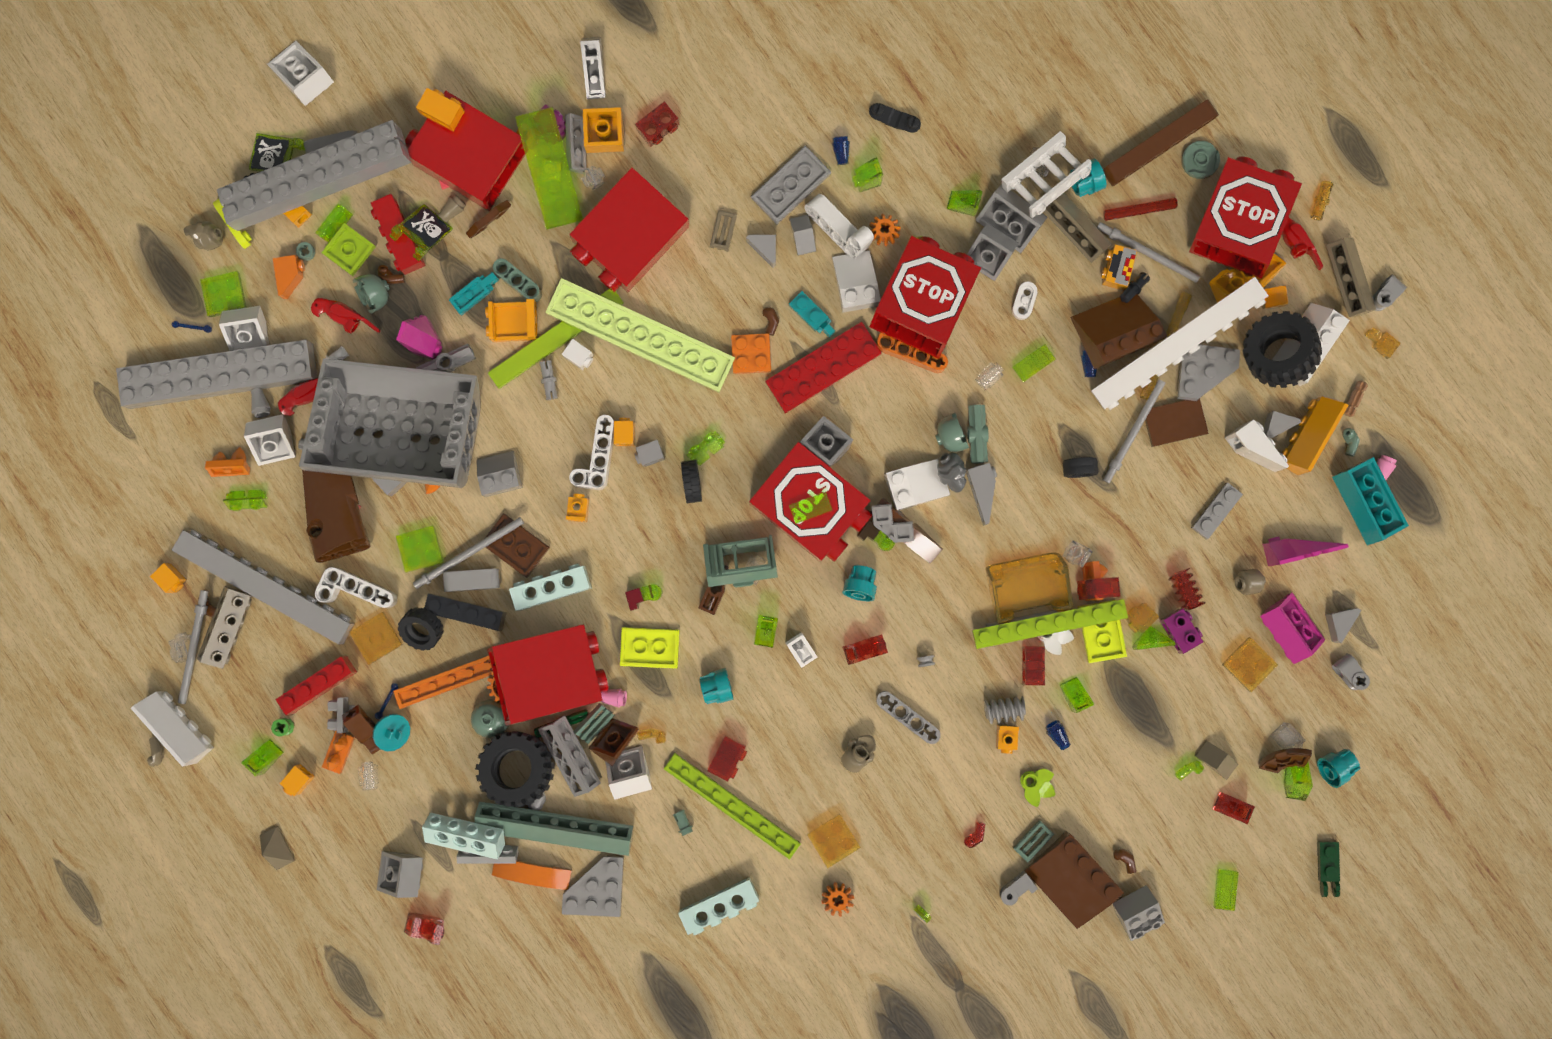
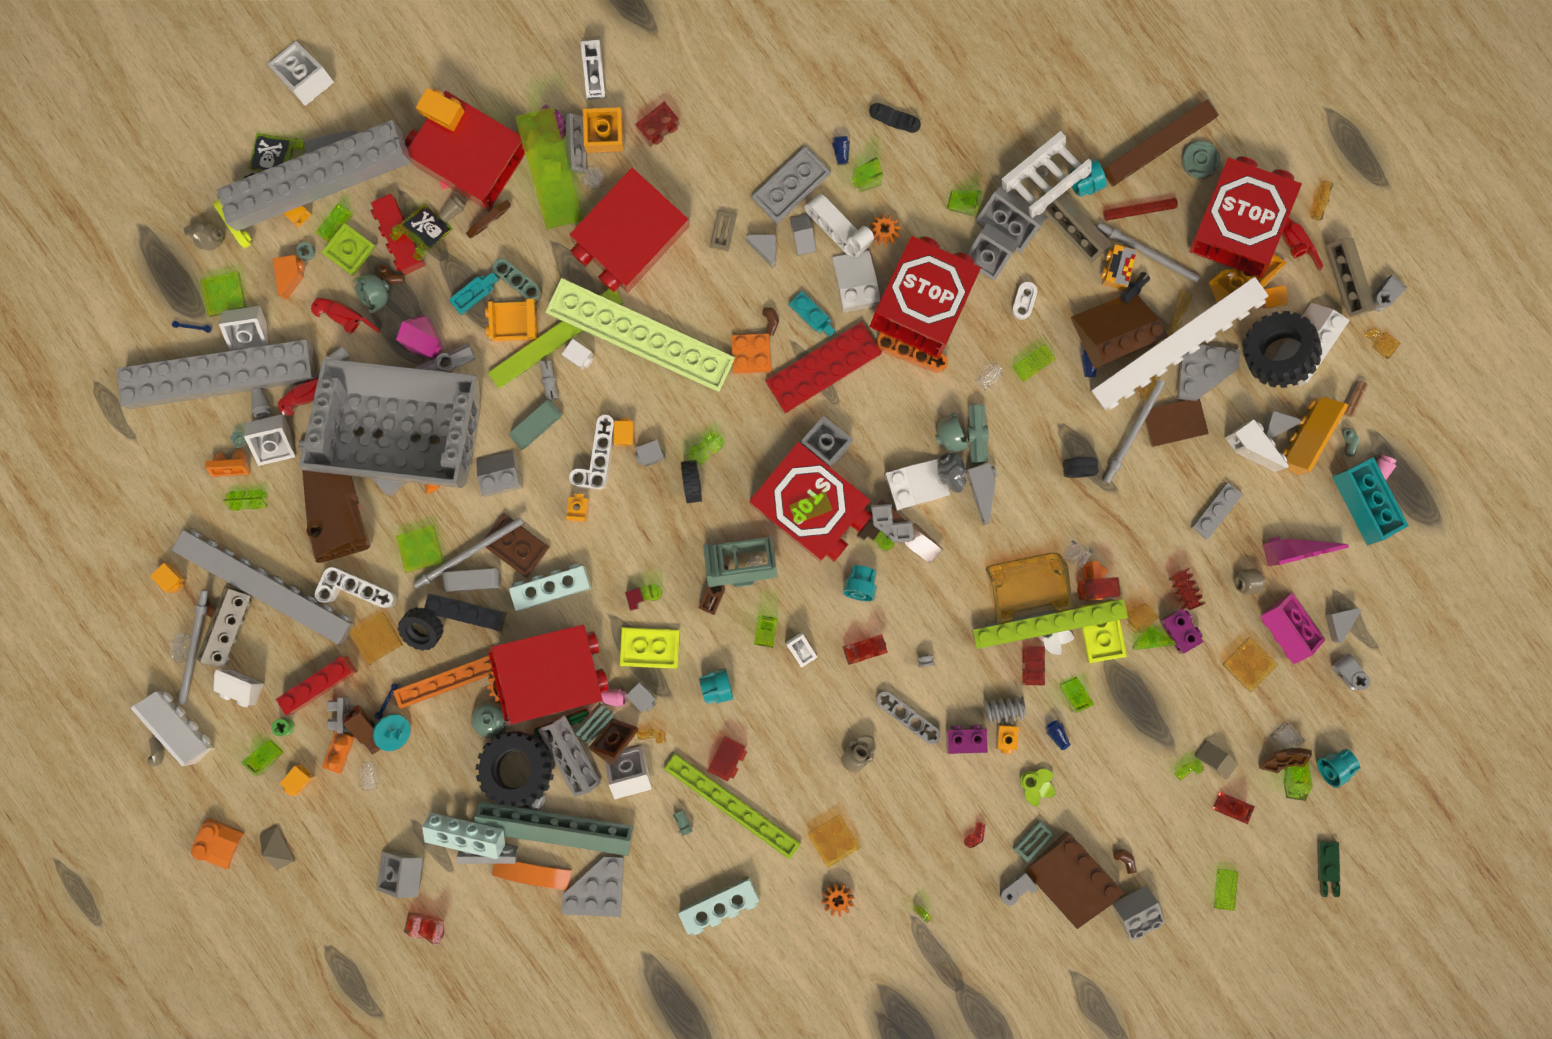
(216, 843): none -> orange slope
(236, 442): none -> clear light blue hinge
(237, 686): none -> white slope
(535, 424): none -> sand green beam
(642, 697): none -> light grey brick
(966, 740): none -> magenta brick

